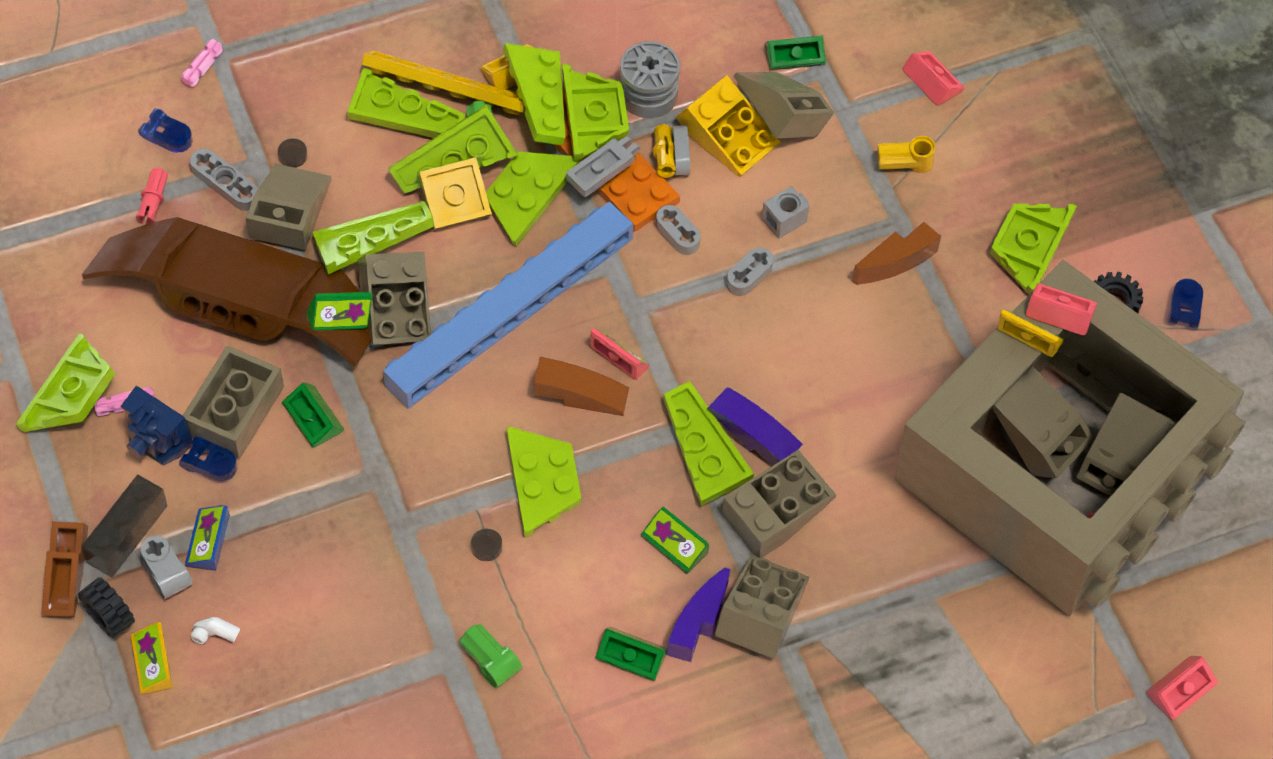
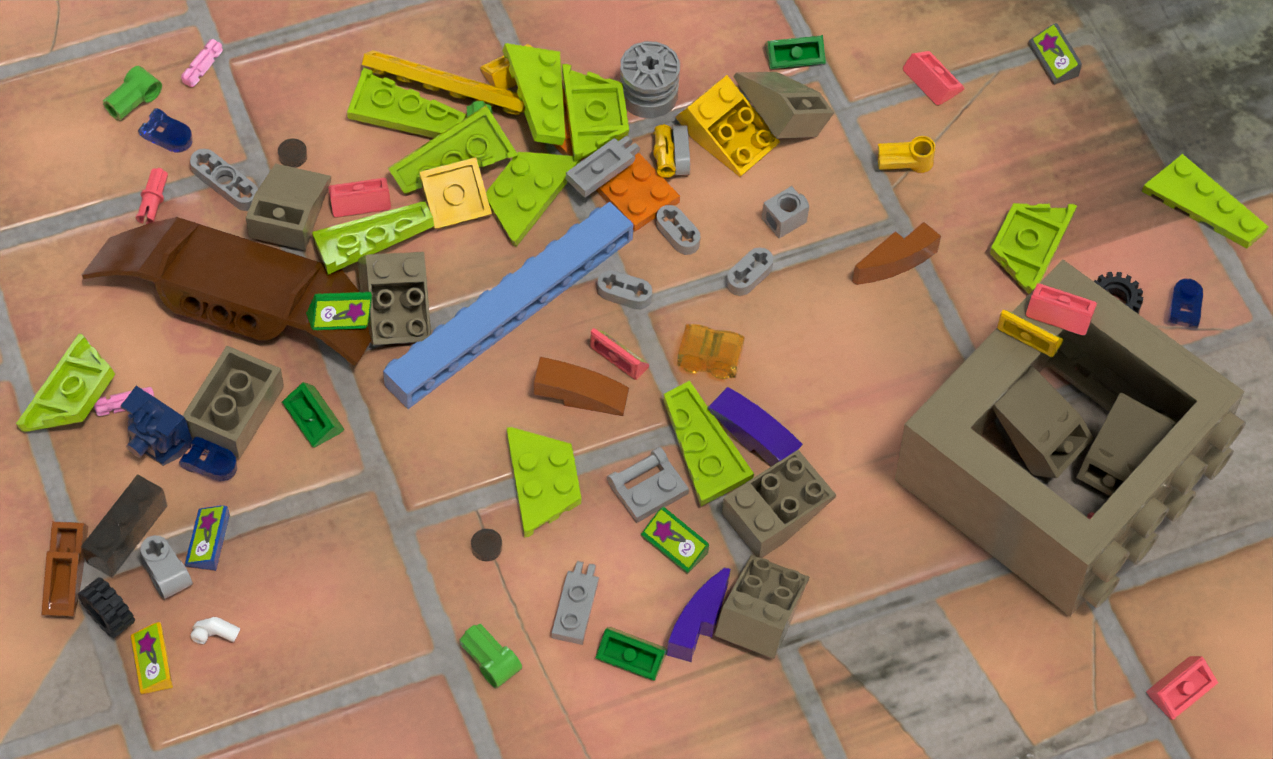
(137, 87): none -> bright green piece
(359, 197): none -> coral slope
(575, 605): none -> light grey hinge
(624, 289): none -> light grey beam
(652, 493): none -> light grey plate
(710, 351): none -> clear yellow brick
(1056, 54): none -> slope
(1193, 191): none -> lime wing

